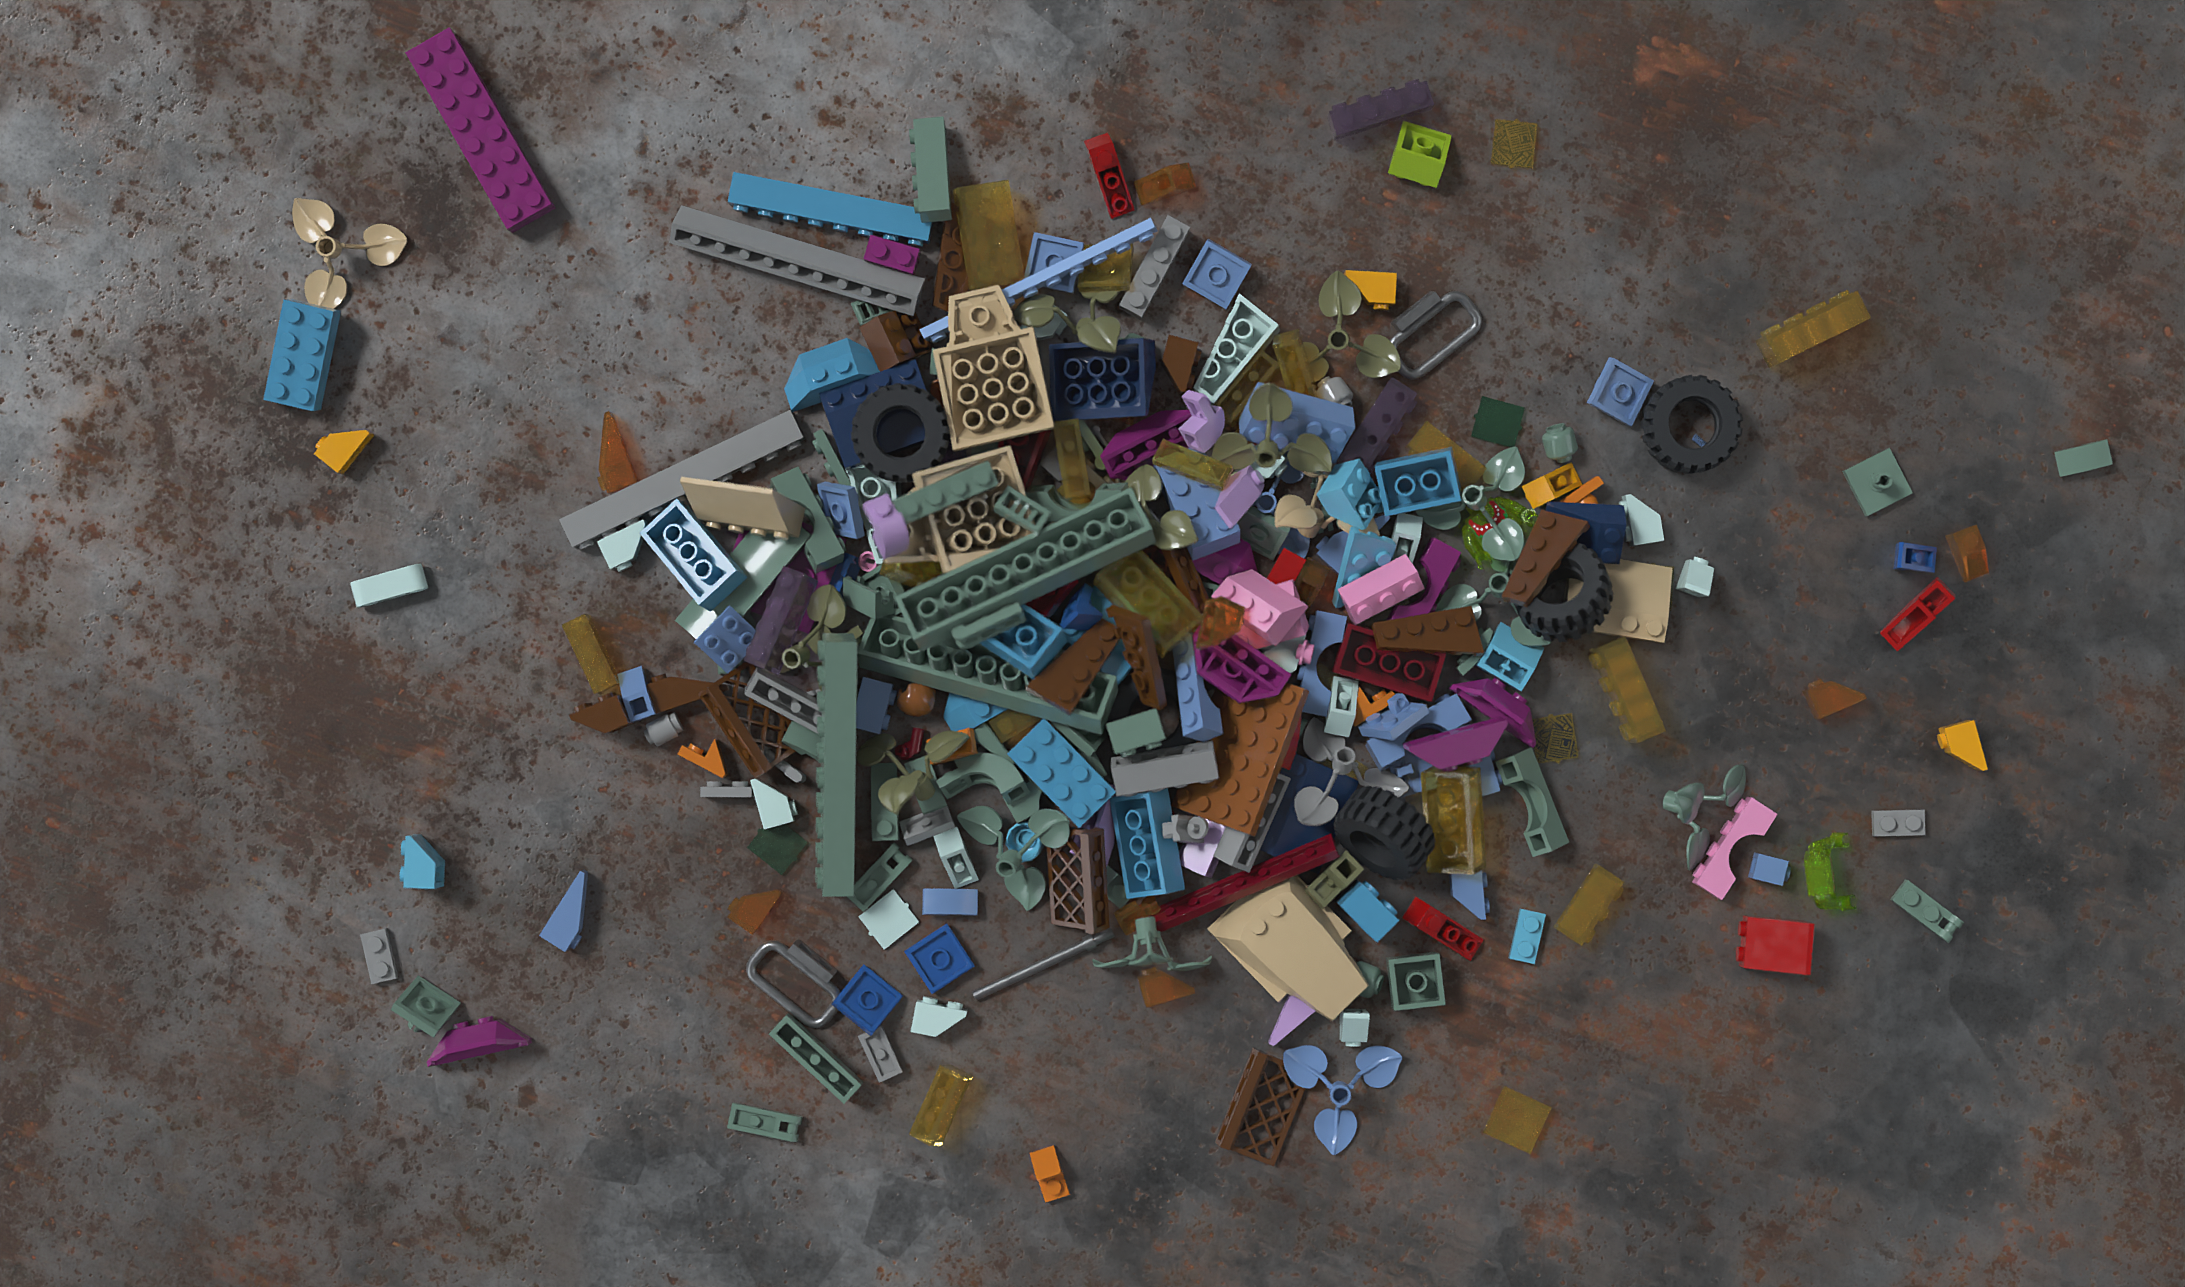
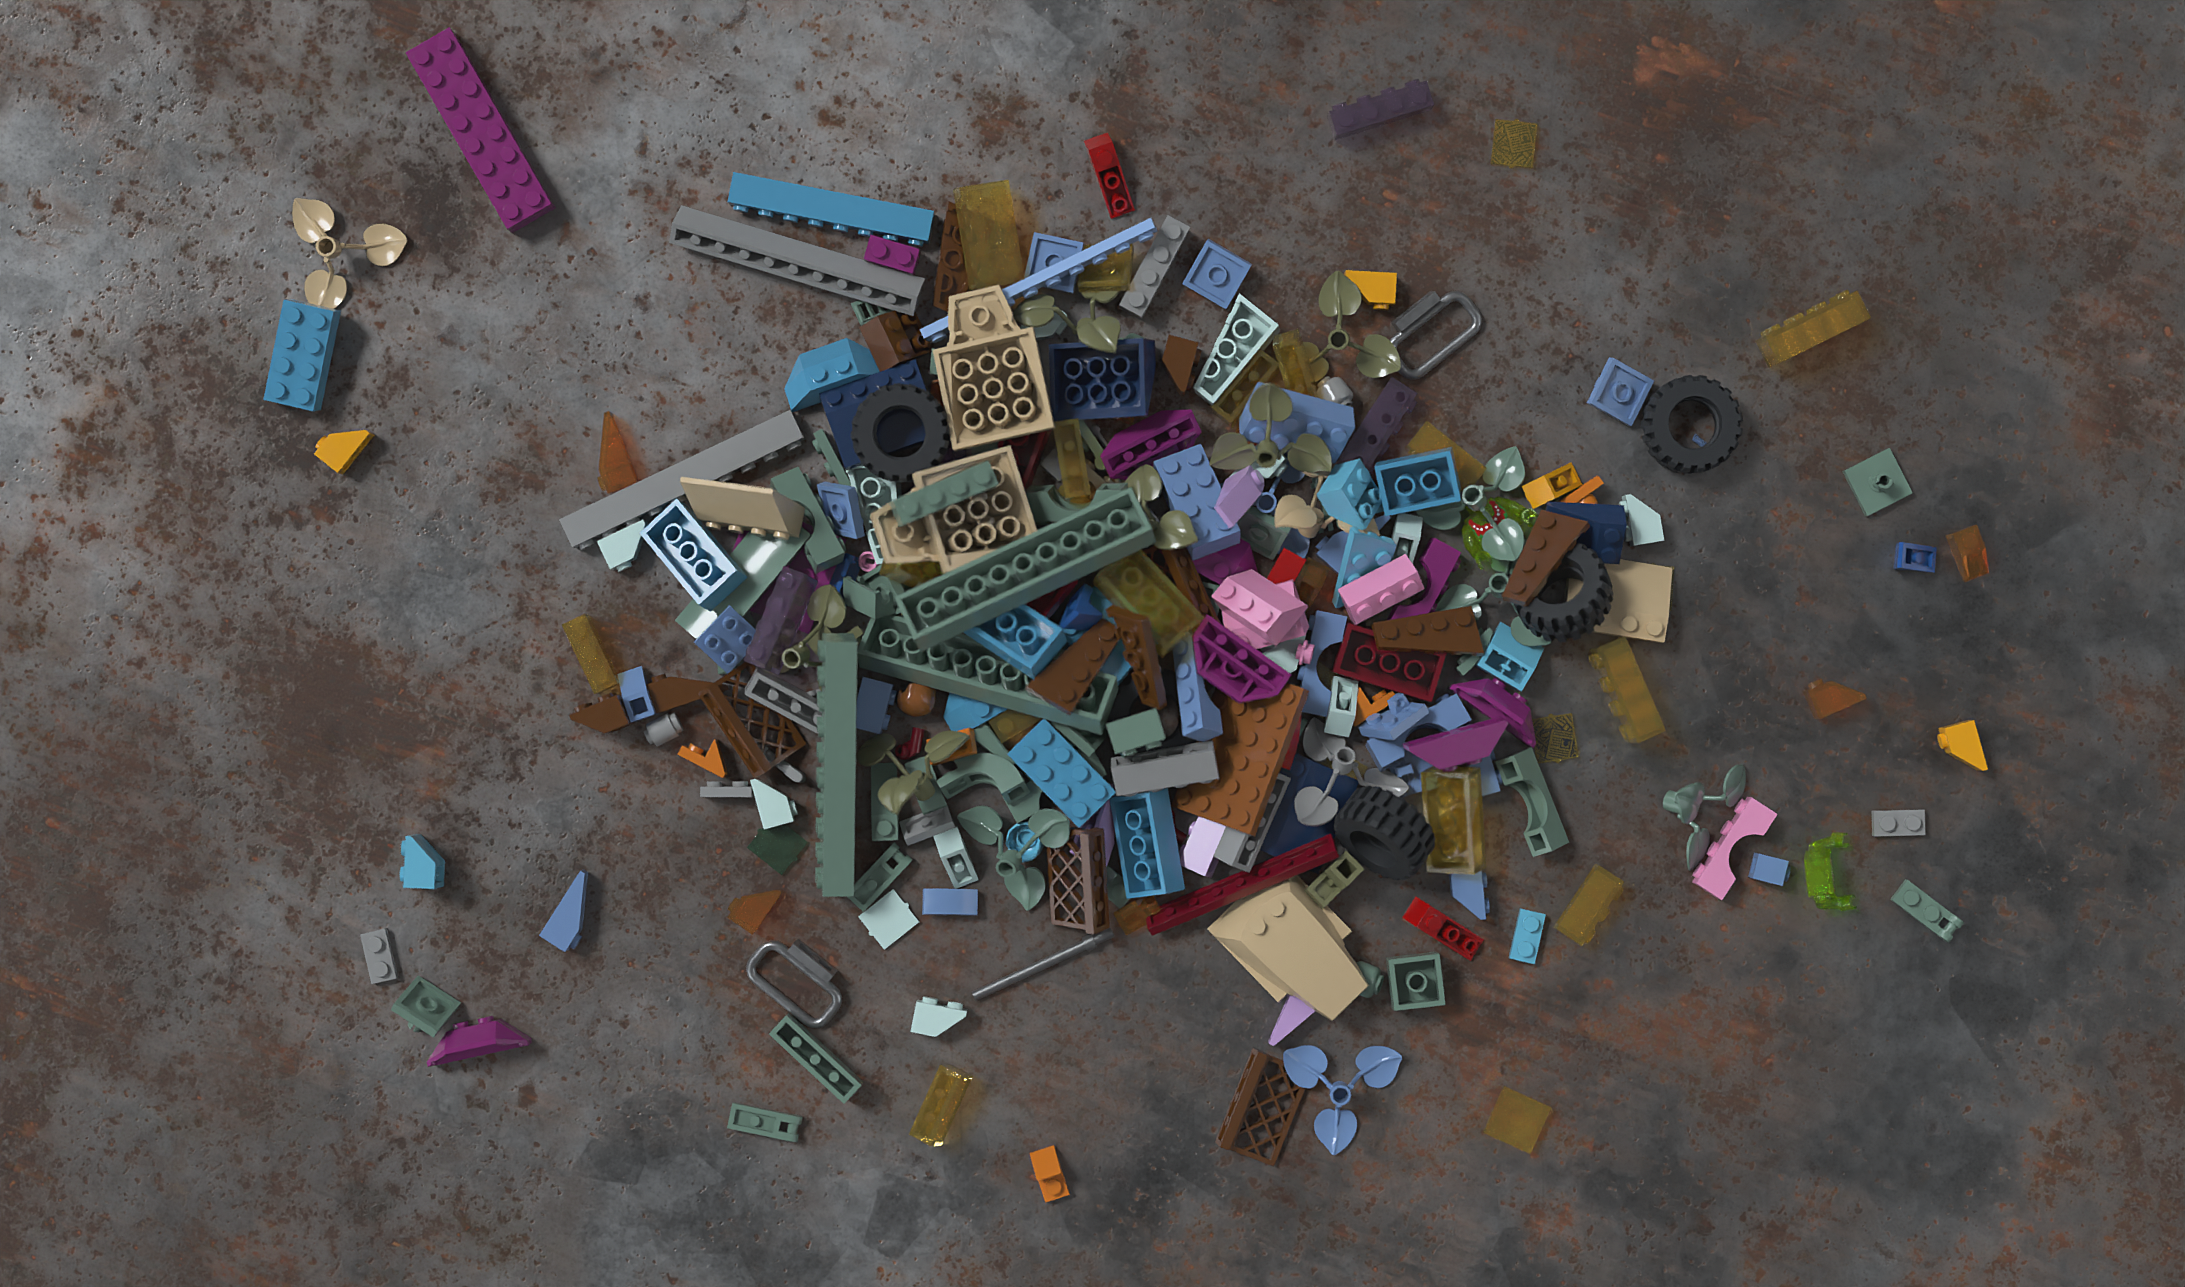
(389, 585): light aqua beam -> none
(801, 739): sand green slope -> none
(867, 1000): blue plate -> none
(880, 1054): light grey plate -> none
(889, 526): lavender brick -> none
(931, 169): sand green brick -> none
(939, 958): blue plate -> none
(988, 626): sand green plate -> none
(1012, 494): sand green slope -> none
(1146, 933): sand green plant -> none
(1161, 987): clear orange slope -> none
(1165, 183): clear orange slope -> none
(1186, 829): light grey hips -> none
(1192, 465): clear yellow tile -> none
(1205, 423): lavender brick -> none
(1219, 622): clear orange slope -> none
(1354, 1026): light aqua slope -> none
(1366, 910): dark azure brick -> none
(1419, 154): lime slope -> none
(1497, 422): clear green piece -> none
(1559, 442): sand green head -> none
(1696, 577): light aqua slope -> none
(1775, 944): red slope -> none
(1918, 613): red slope -> none
(2083, 458): sand green slope -> none

